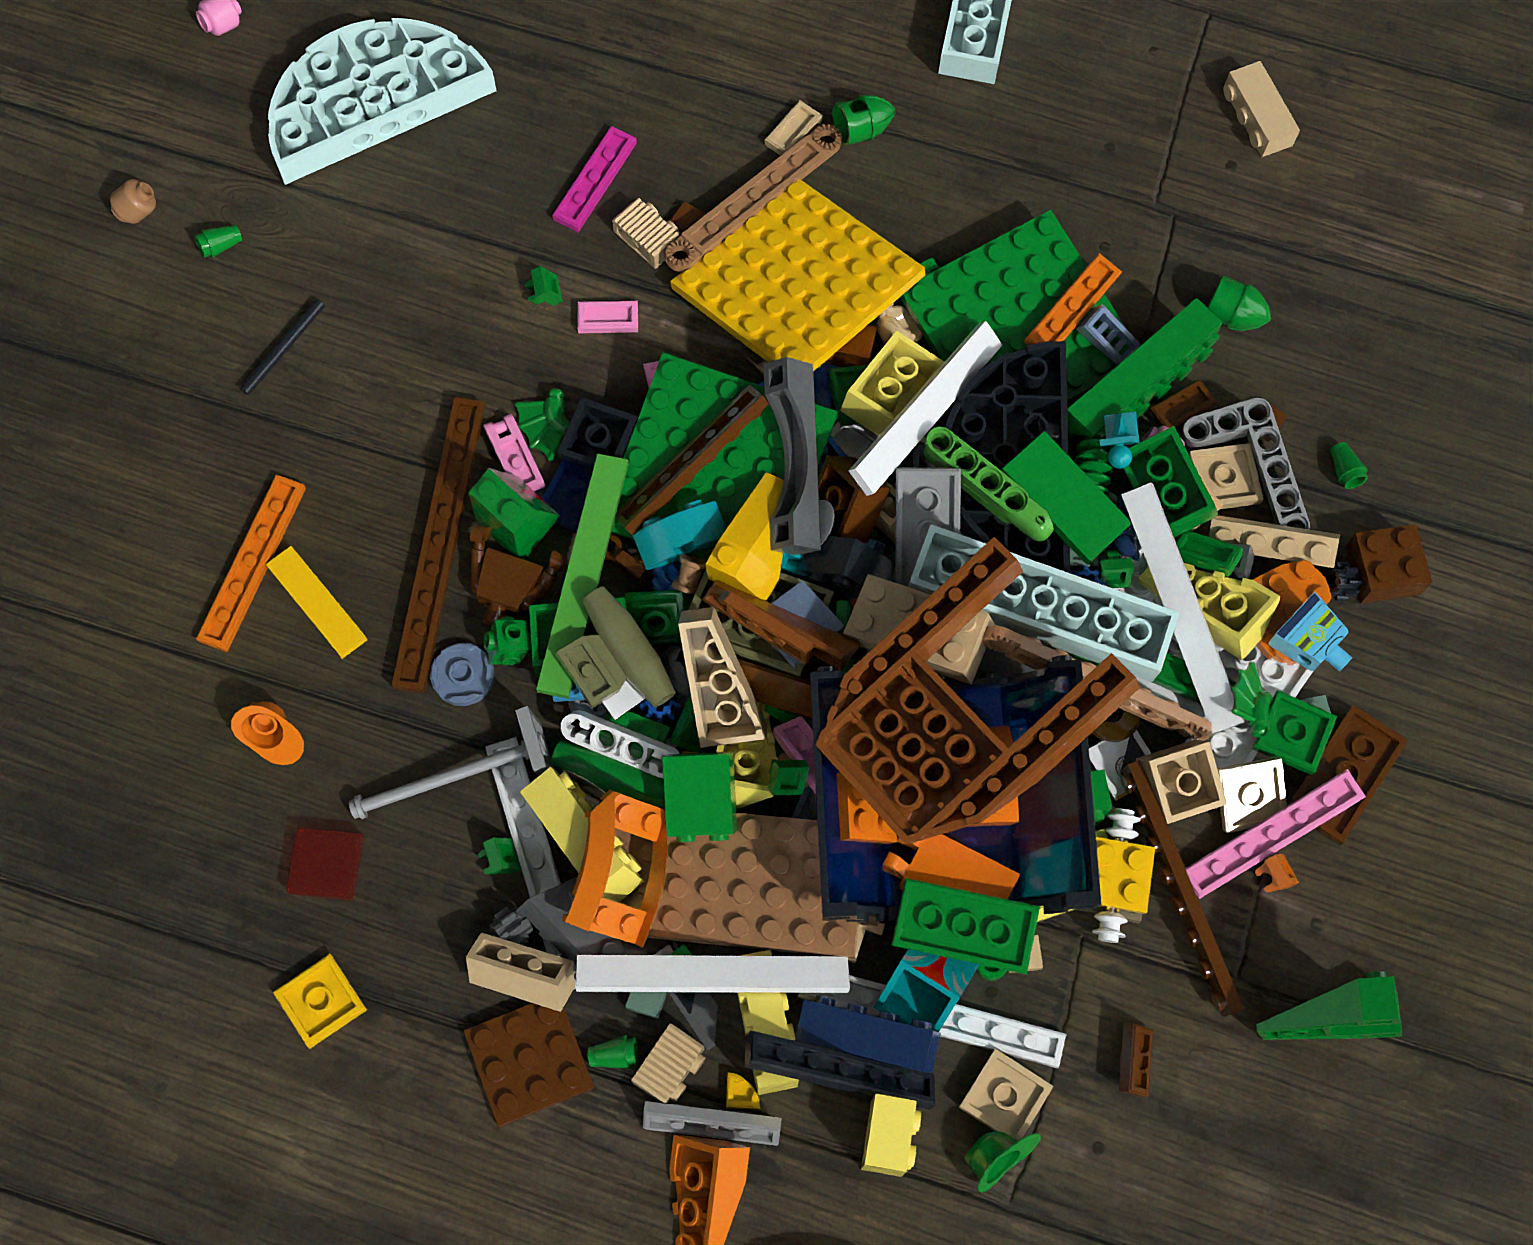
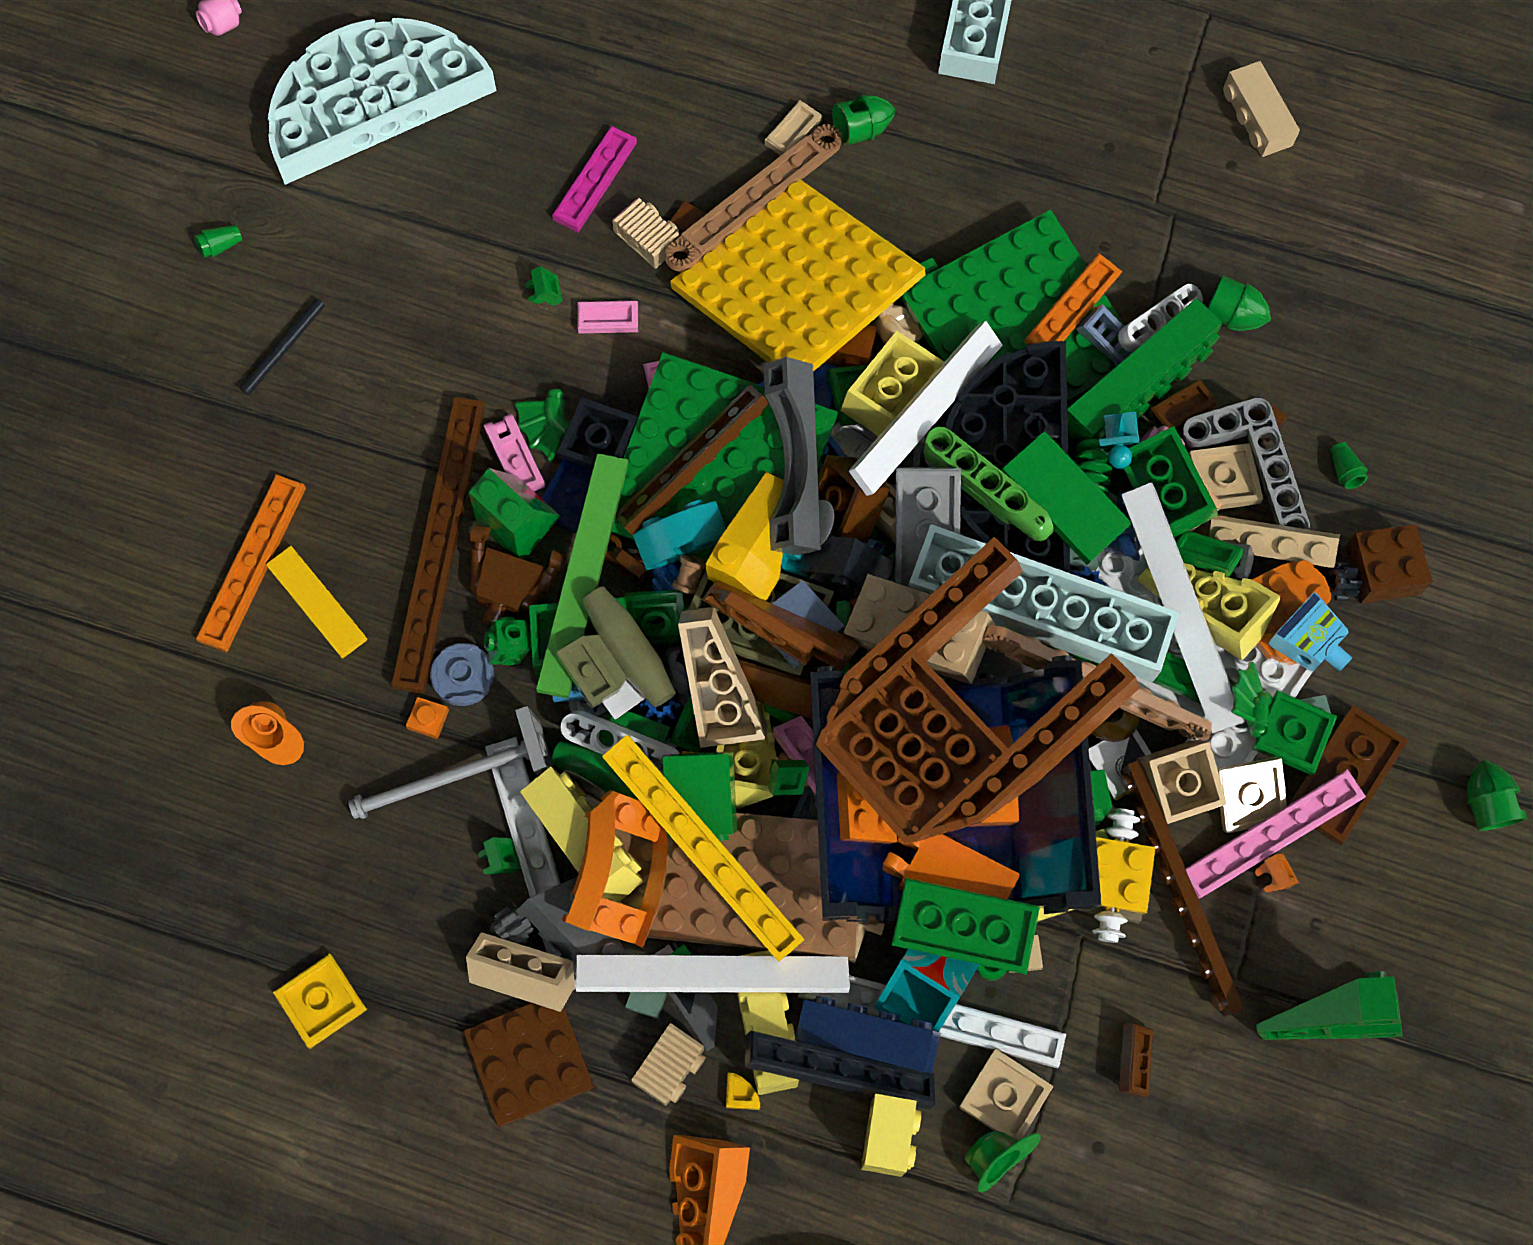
(132, 201): medium nougat head -> none
(325, 864): clear red tile -> none
(427, 718): none -> orange plate
(615, 1053): green cone -> none
(703, 848): none -> yellow plate
(711, 1123): light grey tile -> none
(1116, 571): green tile -> none
(1159, 315): none -> white beam
(1493, 797): none -> green helmet

